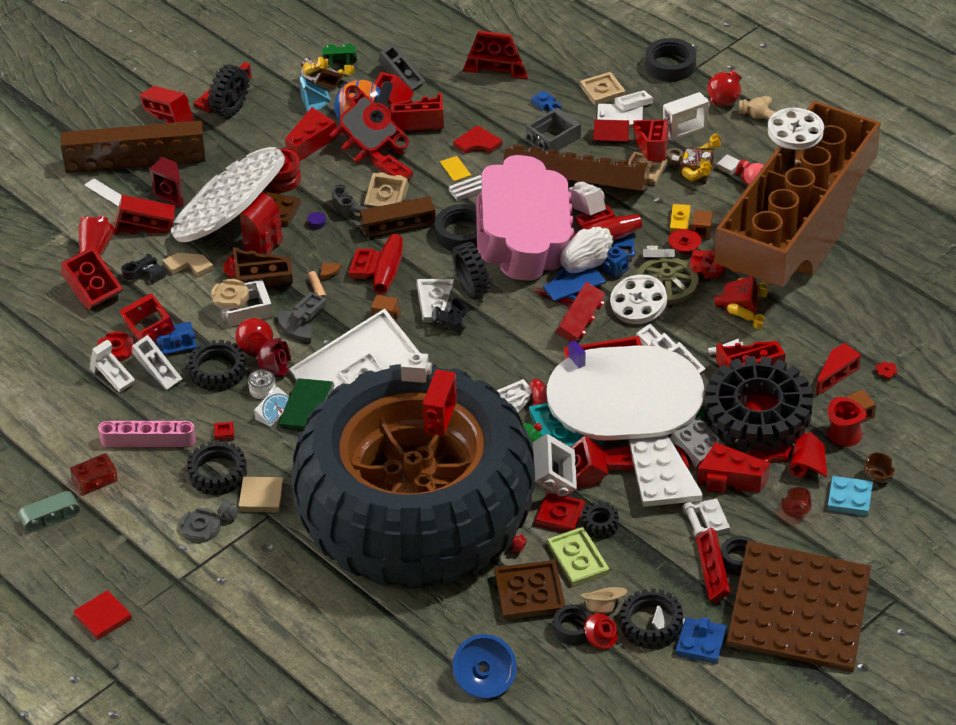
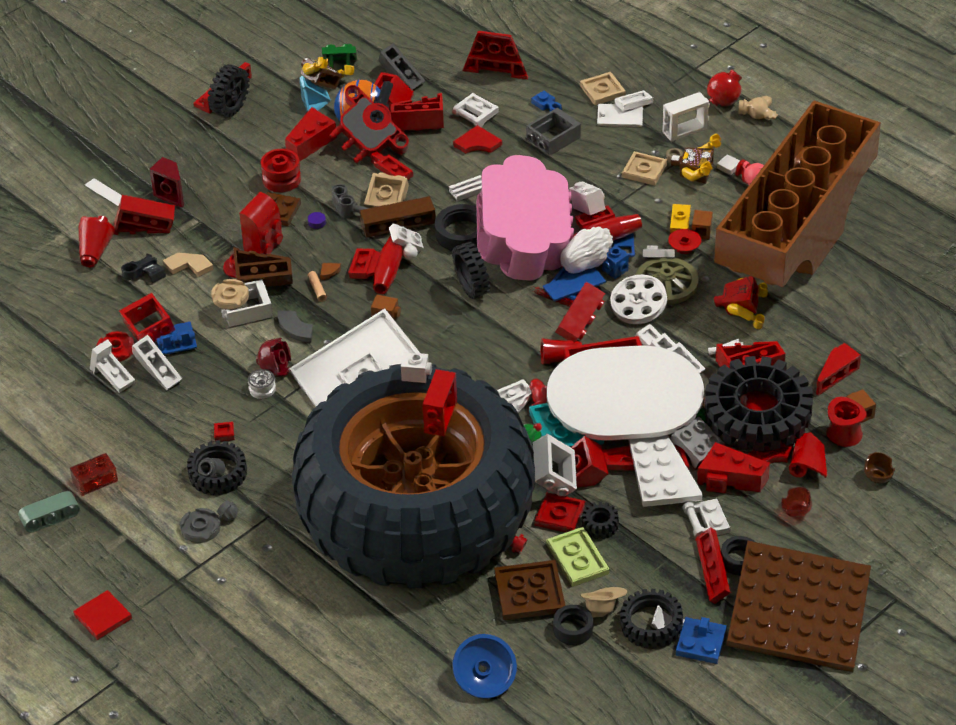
(90, 278): red brick -> none
(132, 146): reddish brown brick -> none
(147, 433): bright pink beam -> none
(167, 104): red wedge -> none
(211, 467): none -> dark grey brick
(217, 380): black tyre -> none
(227, 194): white tile -> none
(252, 334): red brick -> none
(261, 494): tan tile -> none
(271, 407): slope -> none
(303, 399): dark green tile -> none
(307, 308): dark grey hinge -> none
(407, 238): none -> white plate
(432, 294): white wing -> none
(451, 315): black piece -> none
(455, 168): yellow sticker -> none
(478, 106): none -> white plate
(553, 350): none -> red plant
(577, 354): dark purple tile -> none
(587, 168): reddish brown brick -> none
(595, 634): red piece -> none
(611, 130): red brick -> none
(652, 138): red wedge -> none
(670, 72): black tyre -> none
(703, 262): red plate -> none
(801, 131): white wedge -> none
(850, 496): medium azure plate -> none
(886, 369): red plant -> none

